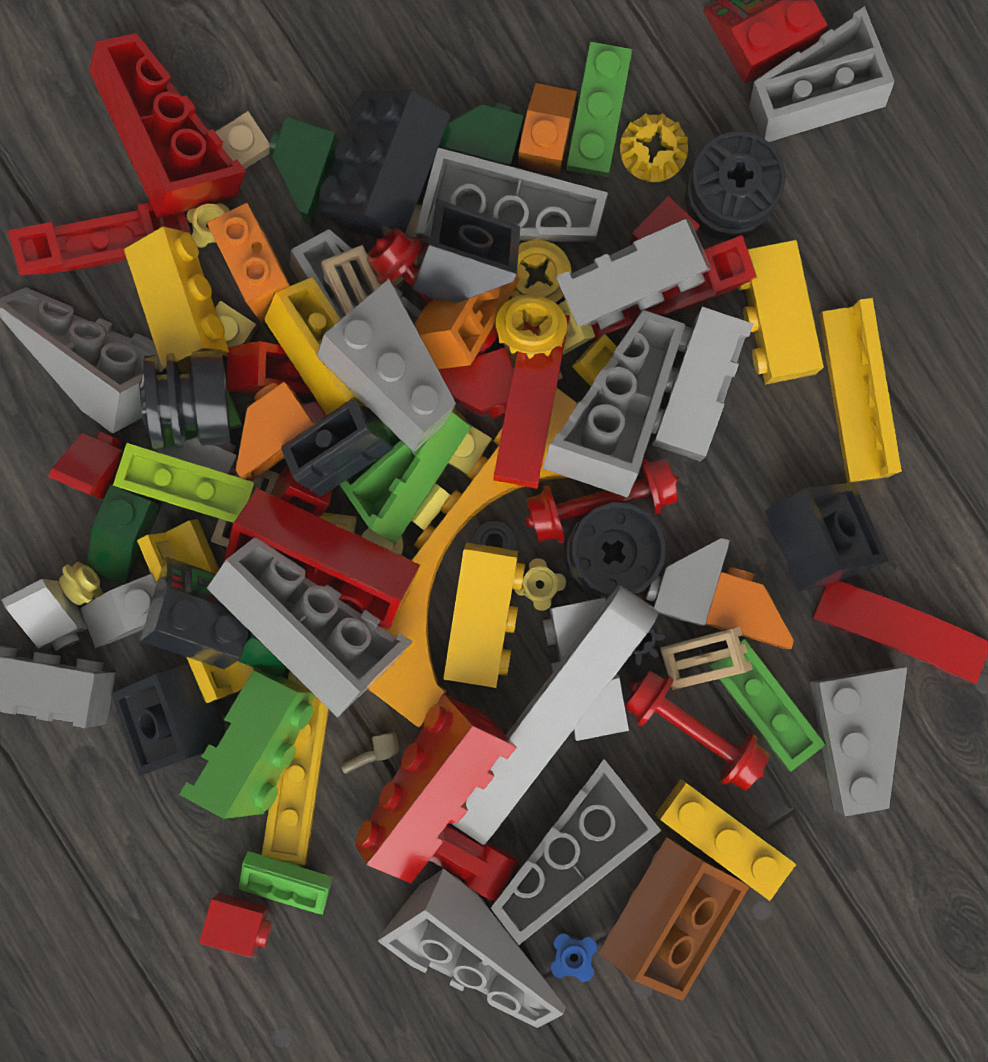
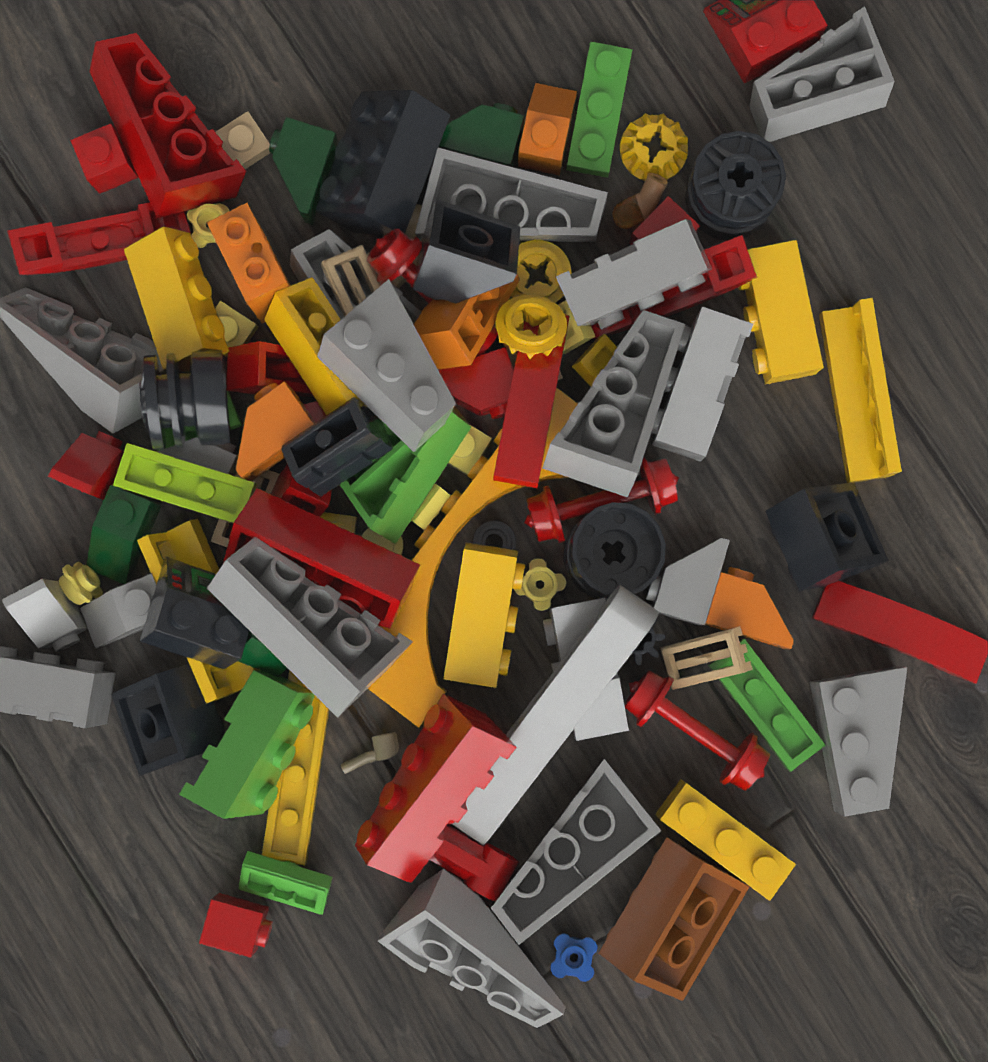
(104, 159): none -> red brick
(639, 206): none -> arm

